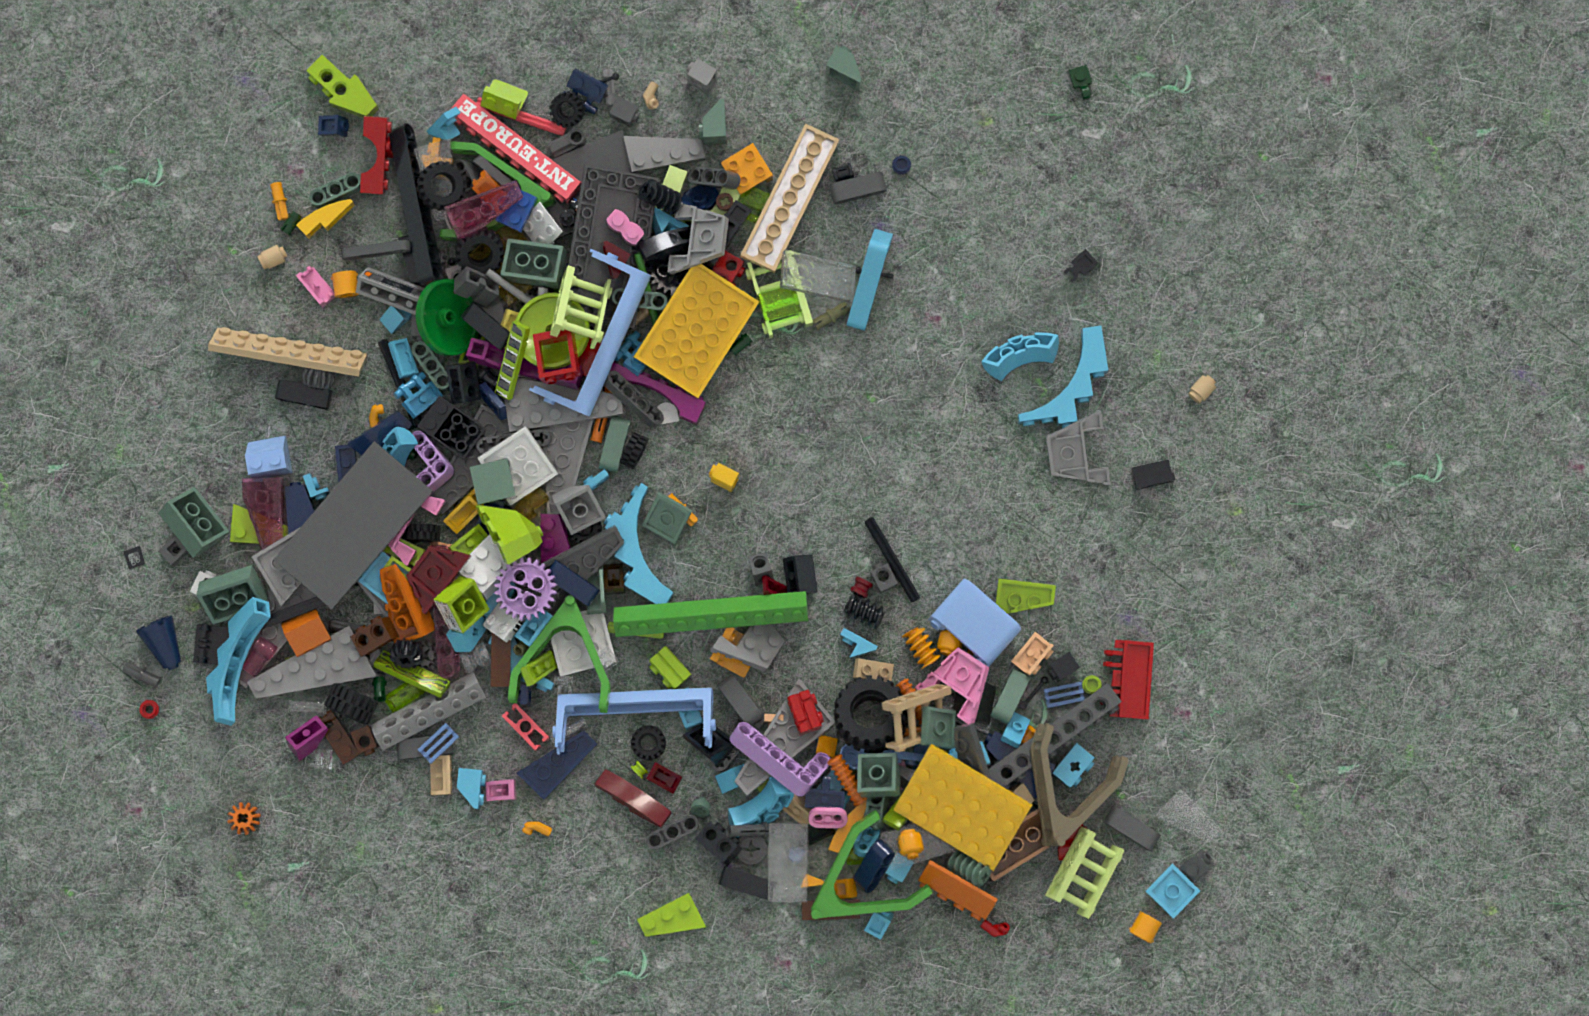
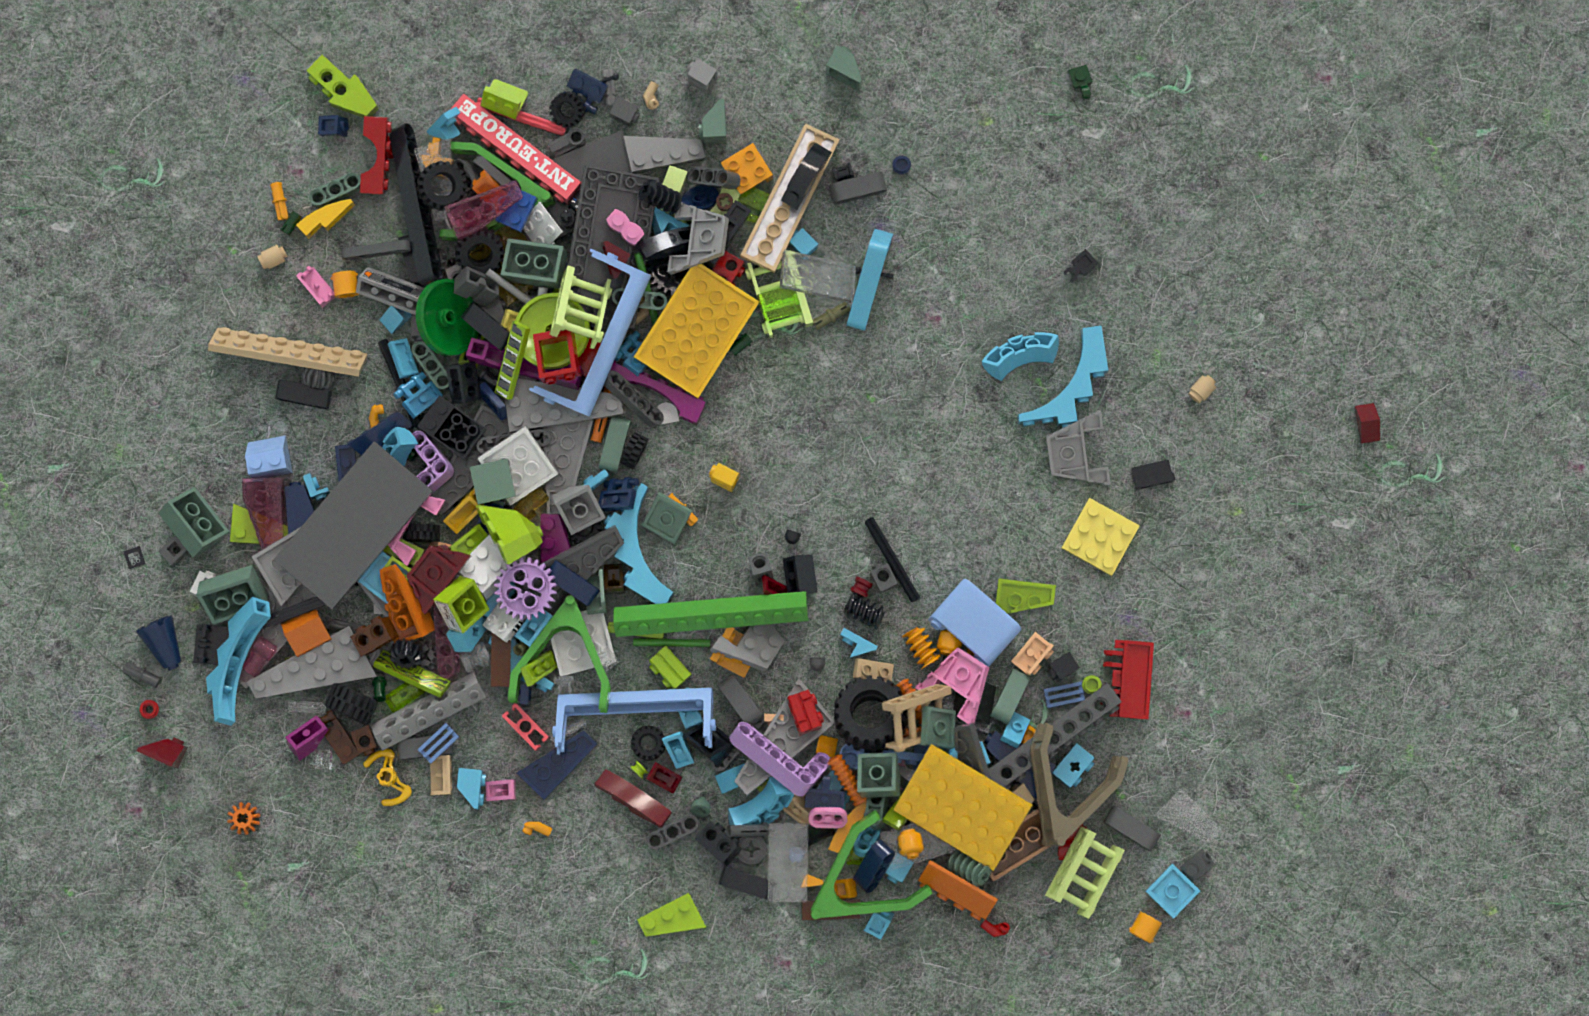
(166, 751): none -> dark red slope
(388, 776): none -> yellow piece
(618, 499): none -> dark blue plate
(672, 642): none -> bright green bar
(678, 750): none -> medium azure slope
(792, 537): none -> black hinge
(803, 242): none -> medium azure brick
(805, 175): none -> black arch
(817, 663): none -> dark grey hinge
(1044, 680): black hinge -> none
(1100, 536): none -> light yellow plate
(1368, 423): none -> dark red slope

